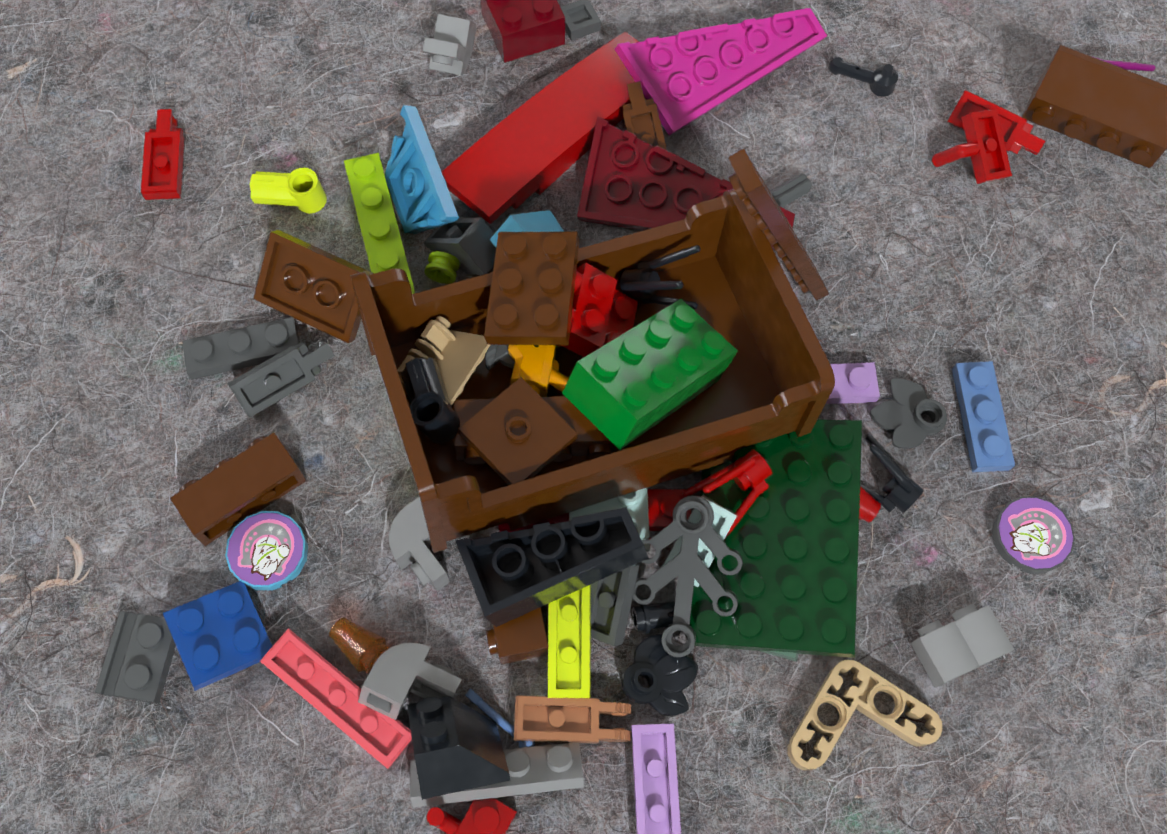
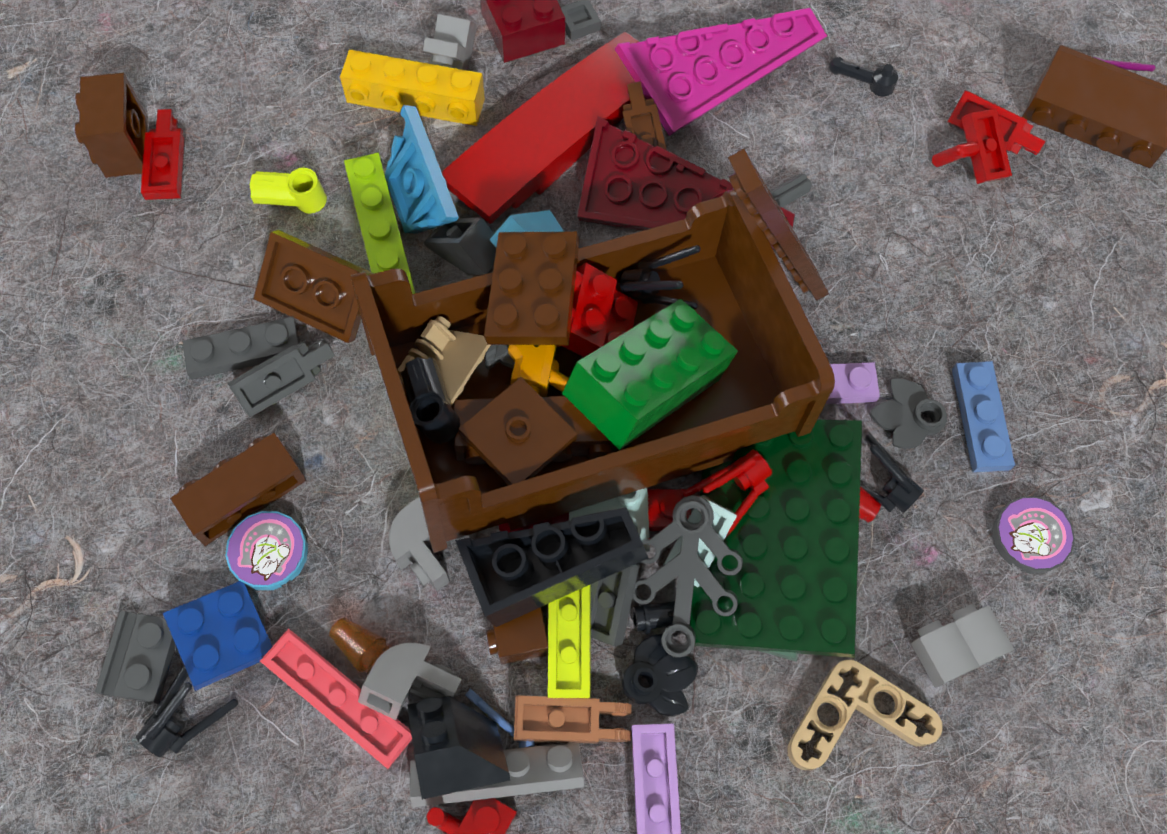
(111, 124): none -> reddish brown brick
(162, 728): none -> black plant
(396, 82): none -> yellow brick
(442, 267): lime bush -> none

